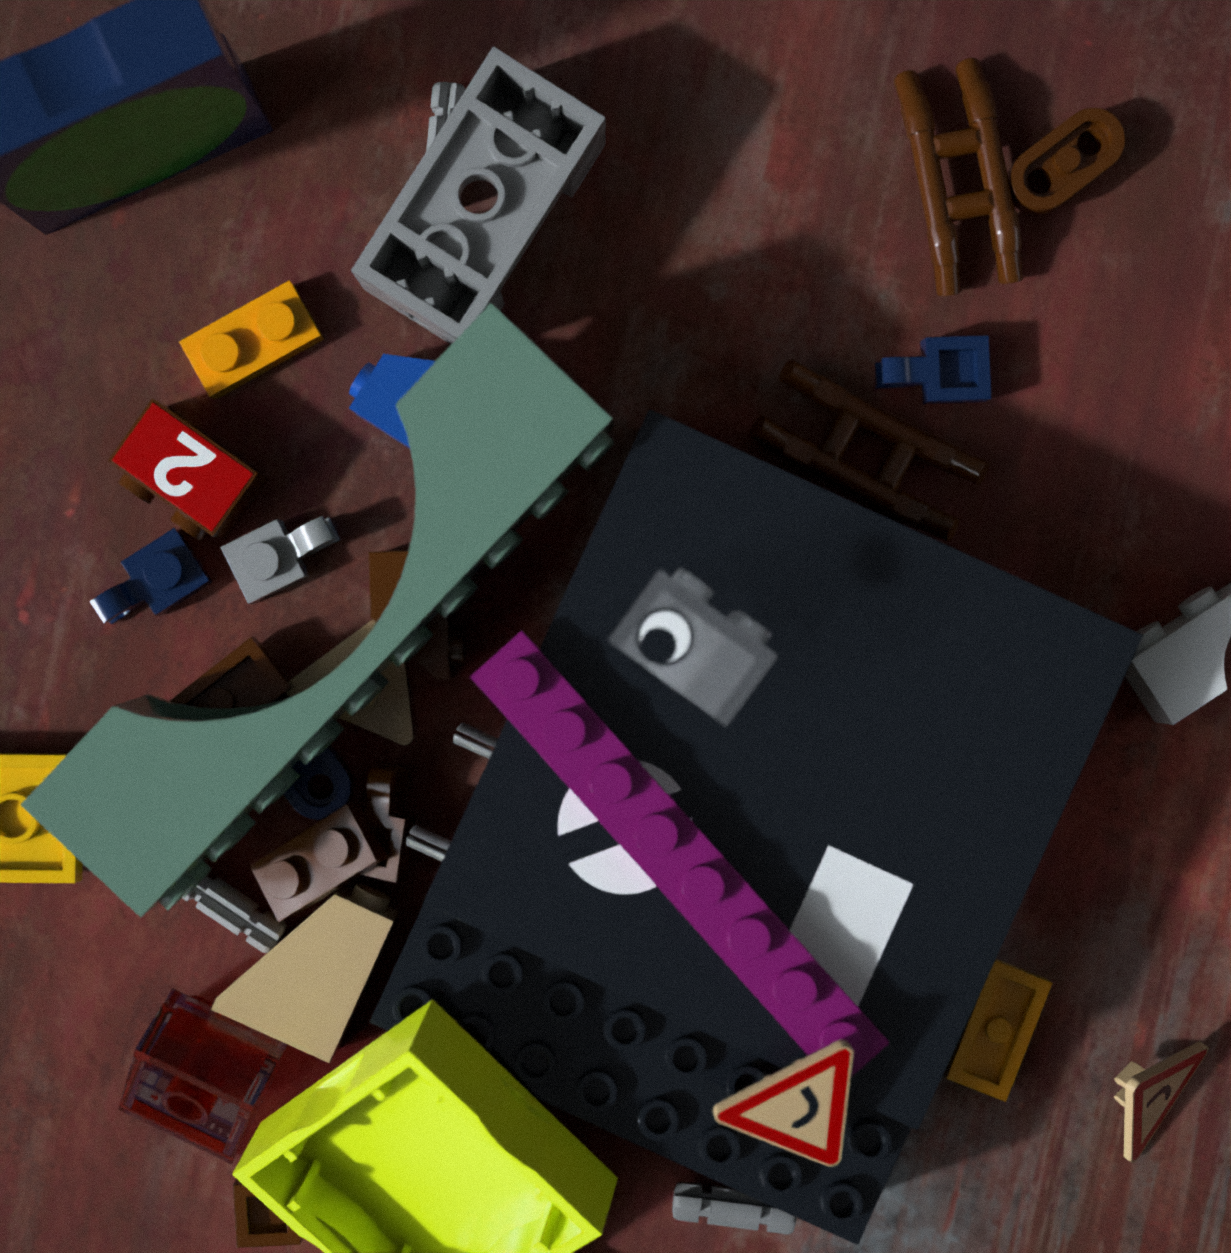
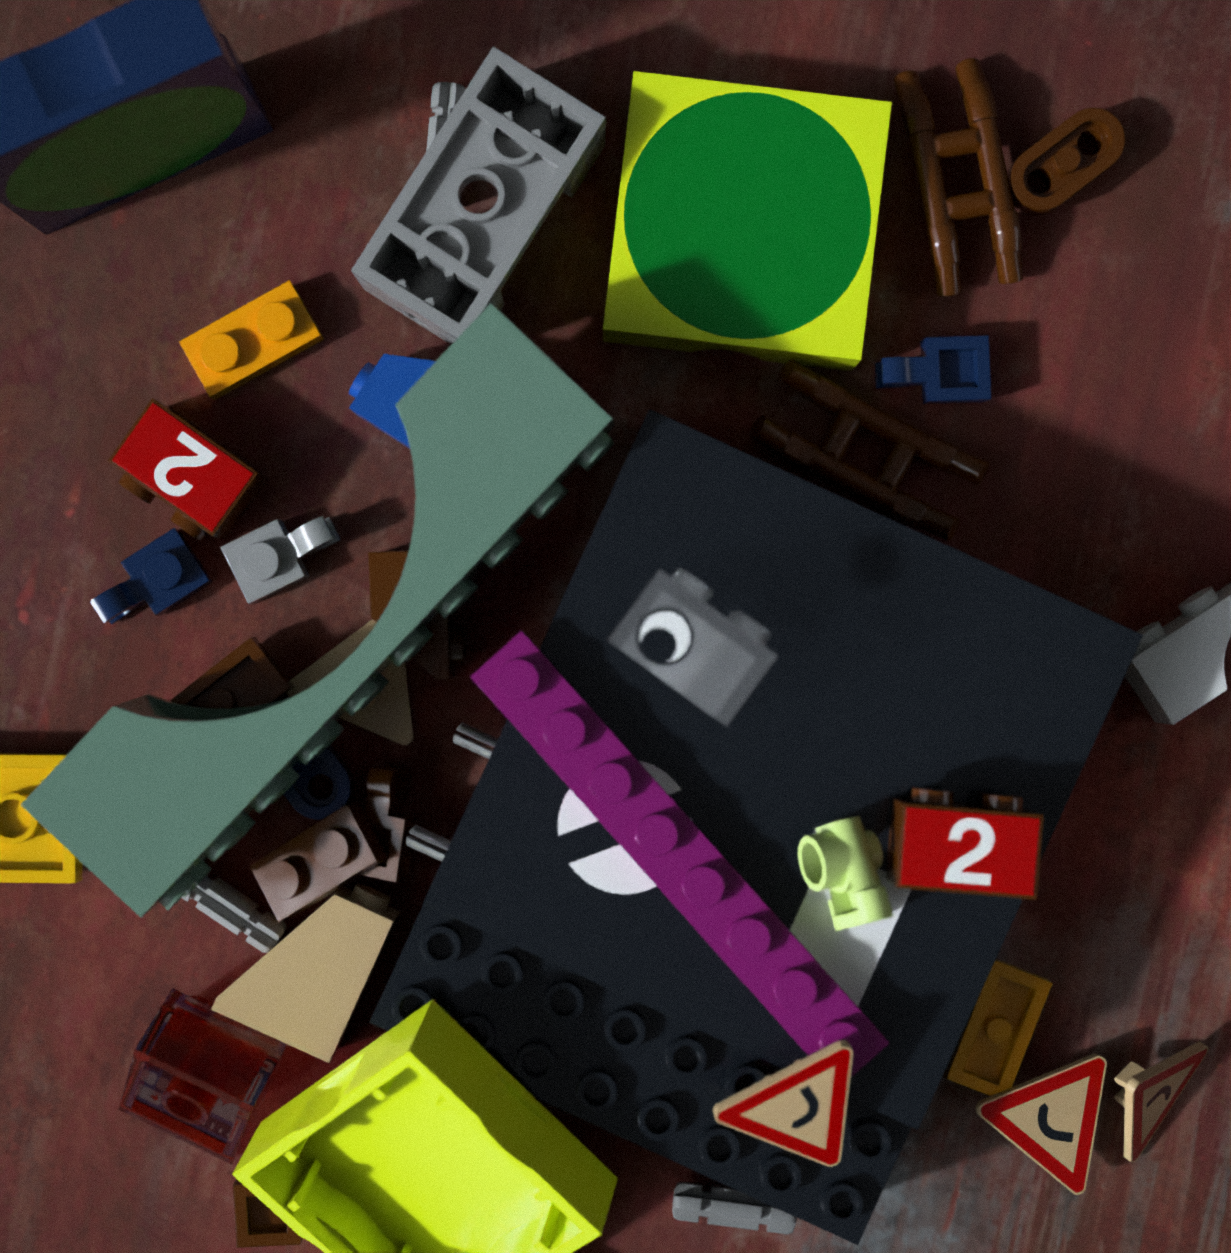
(746, 220): none -> green tile
(846, 863): none -> yellowish green plate
(963, 845): none -> brick
(1053, 1118): none -> piece

